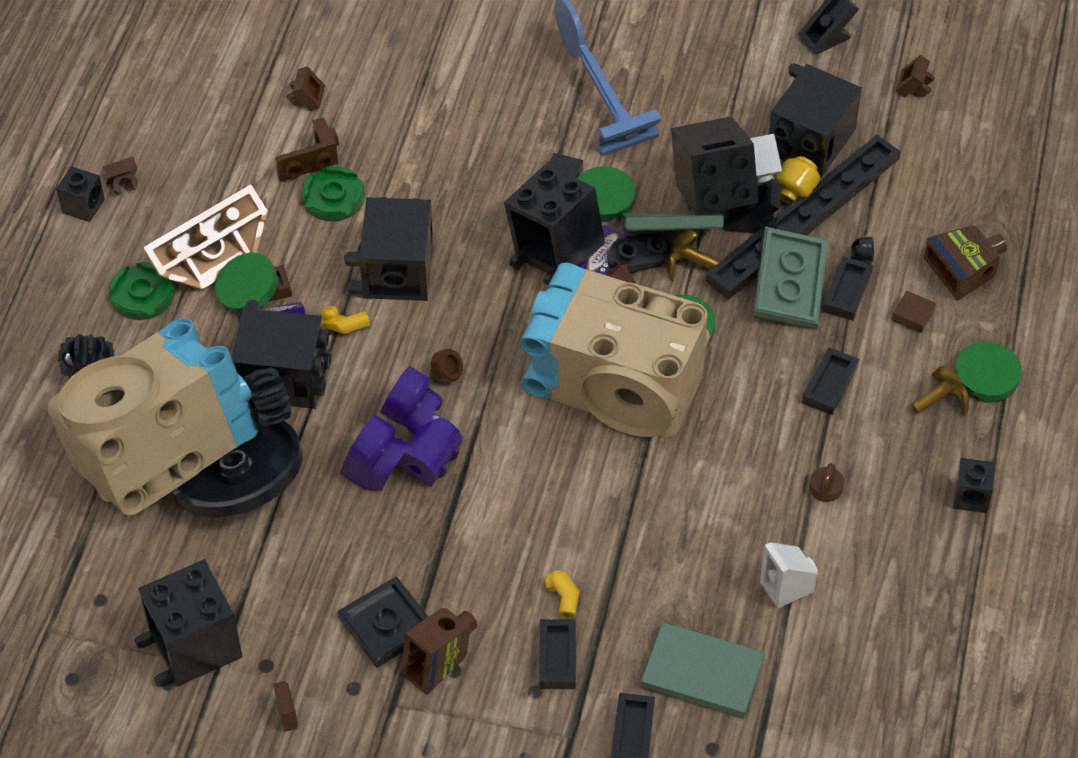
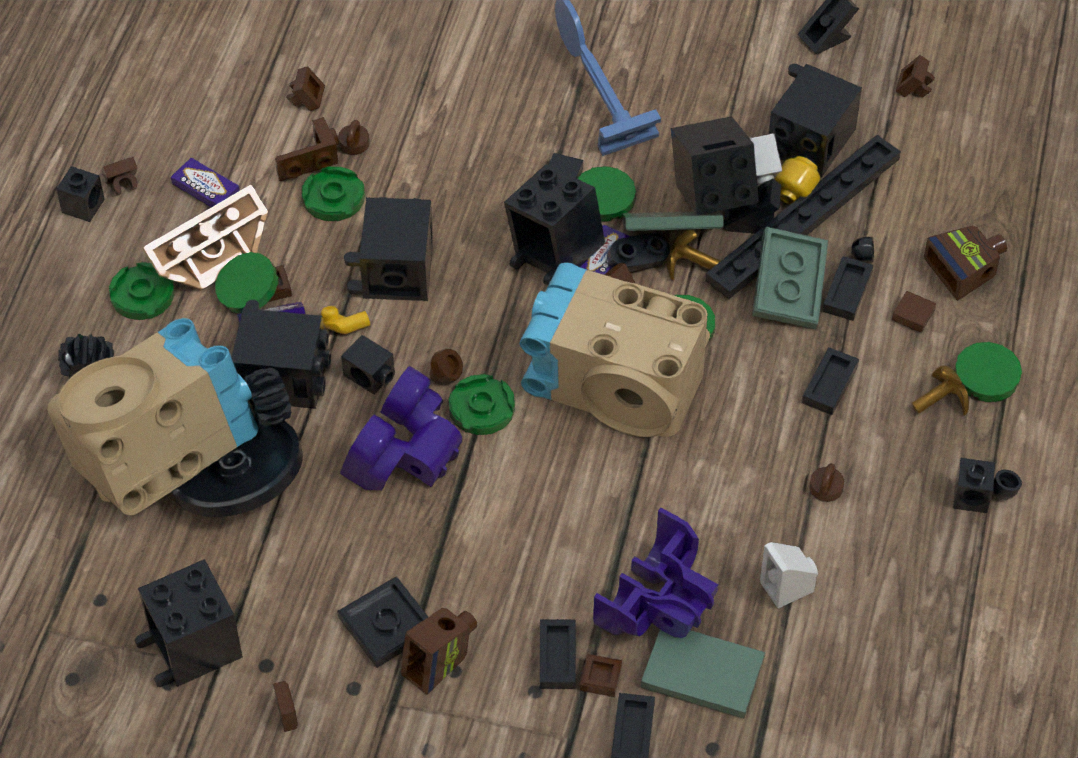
(203, 183): none -> tile
(354, 138): none -> reddish brown tile
(368, 364): none -> black brick
(481, 404): none -> green tile
(569, 593): yellow arm -> none
(600, 675): none -> reddish brown tile
(678, 602): none -> dark purple piece
(1006, 484): none -> black hinge

